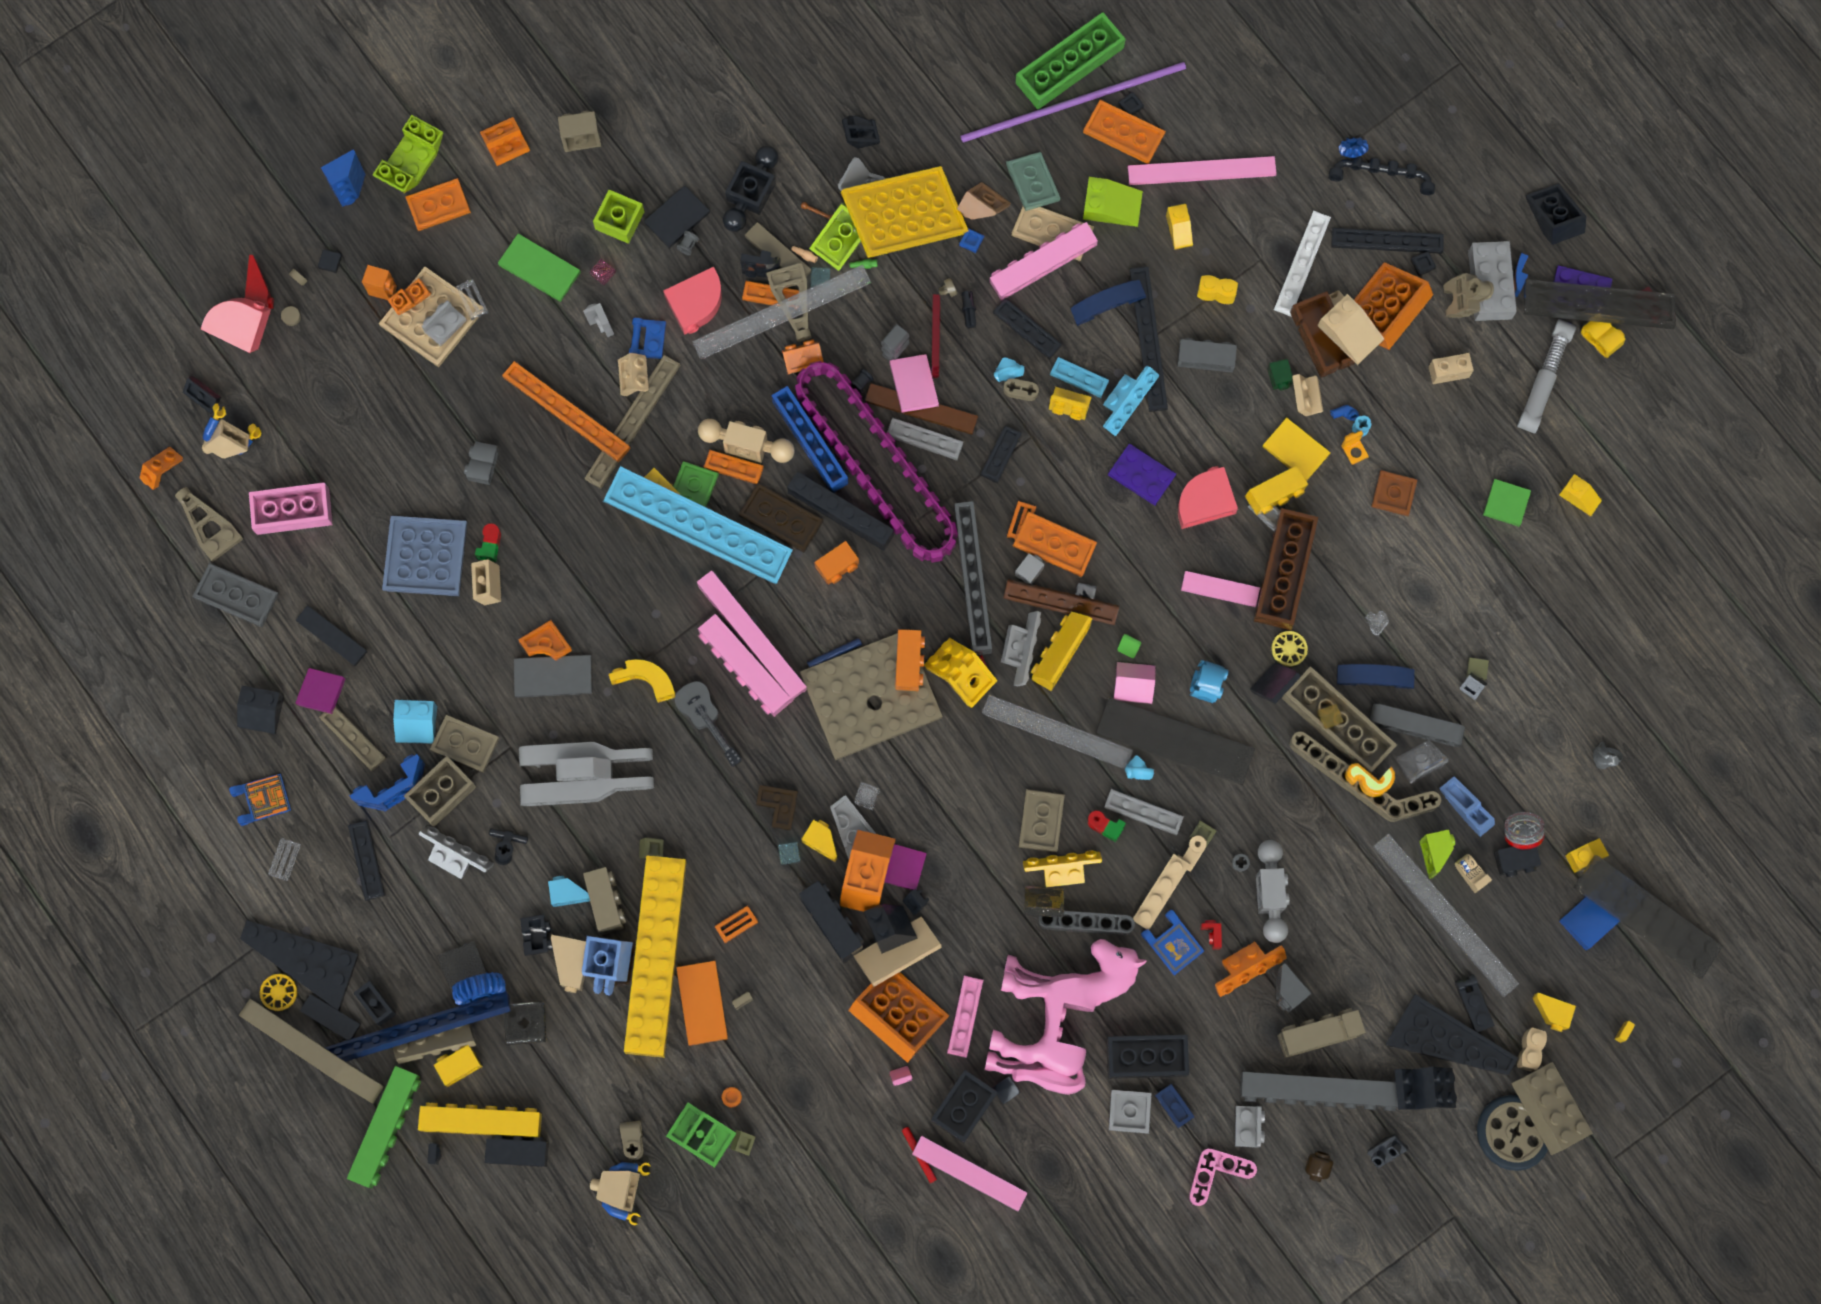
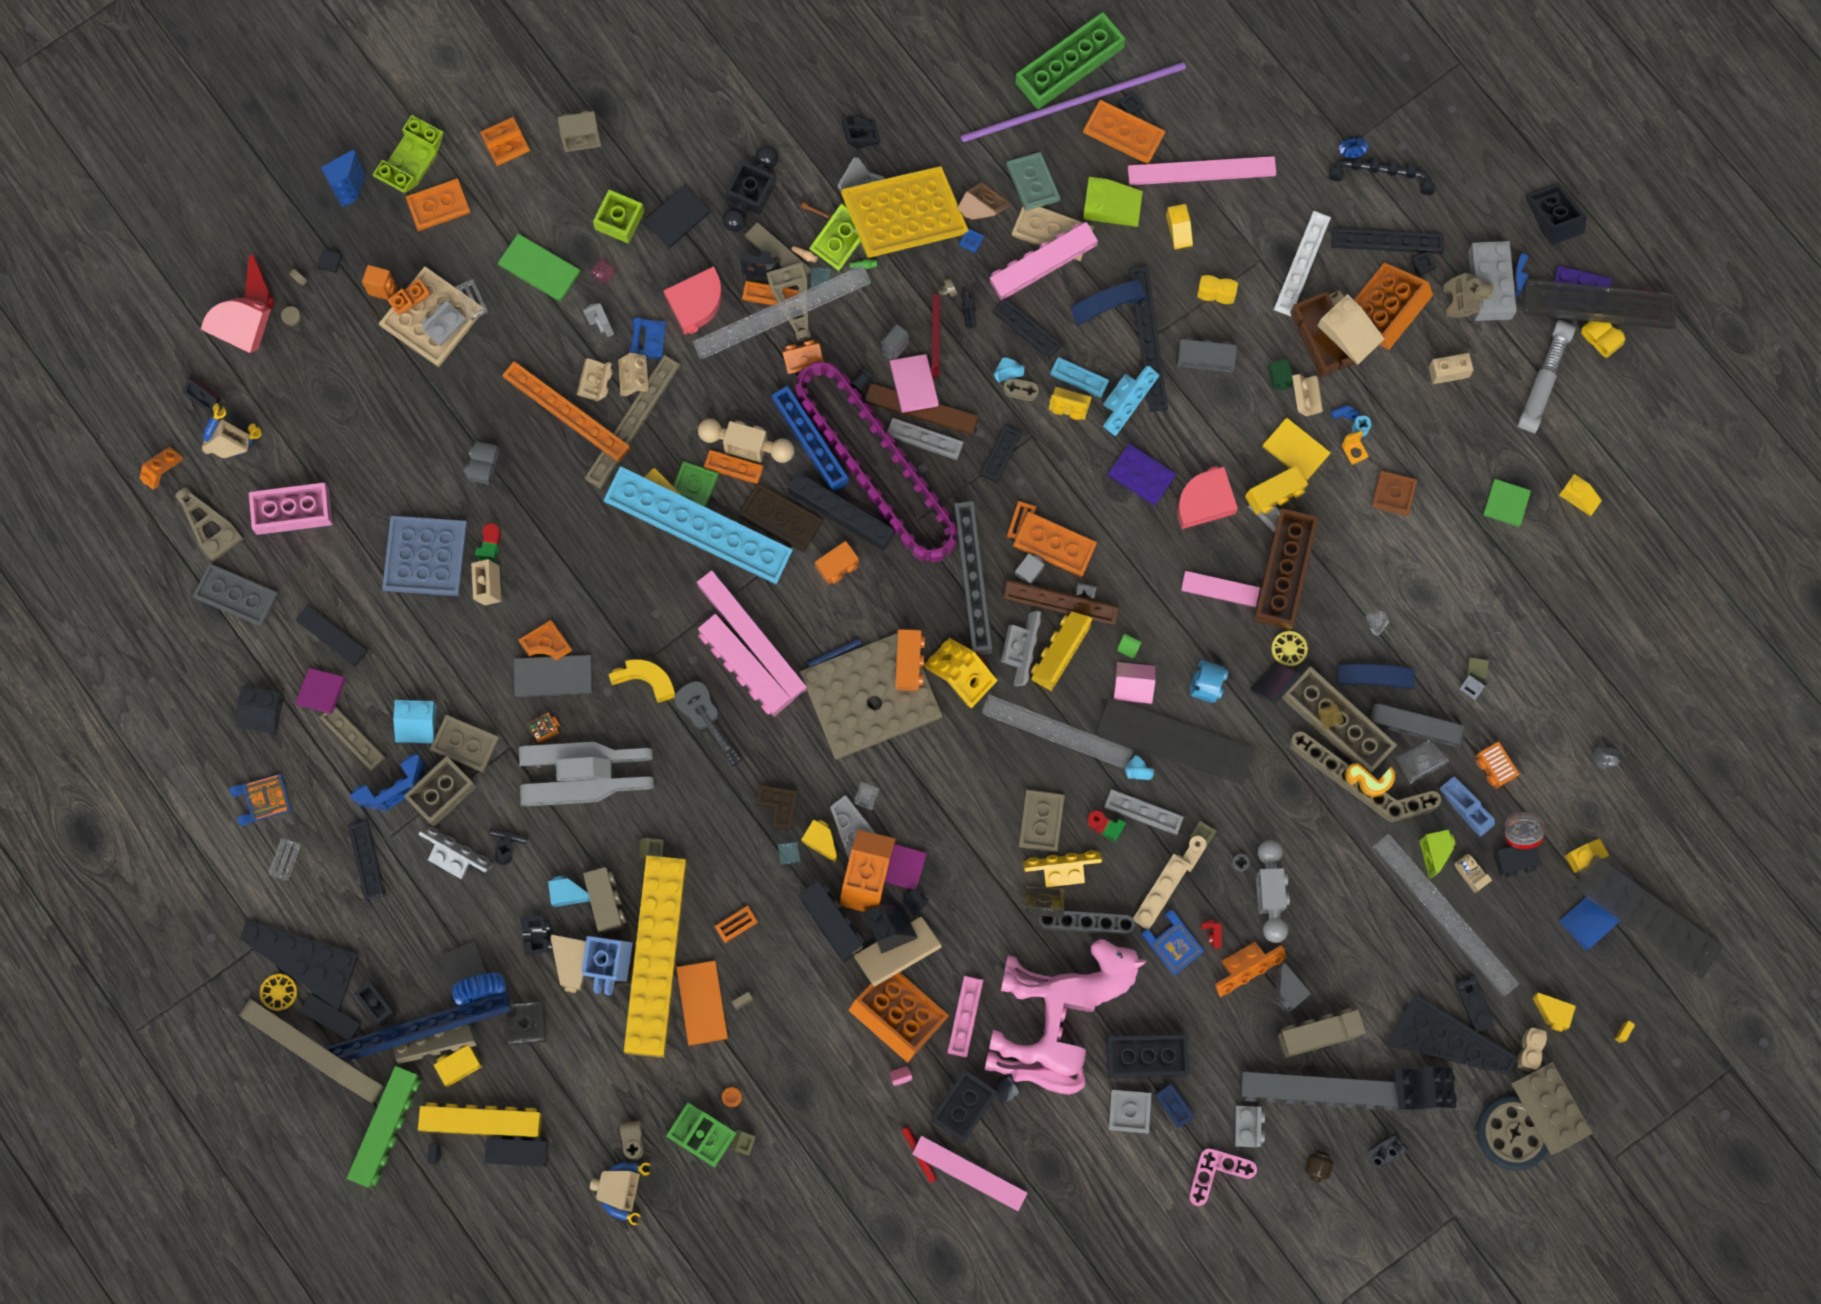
(544, 727): none -> brick
(594, 379): none -> tan bracket
(687, 243): dark grey bush -> none
(1496, 765): none -> orange brick

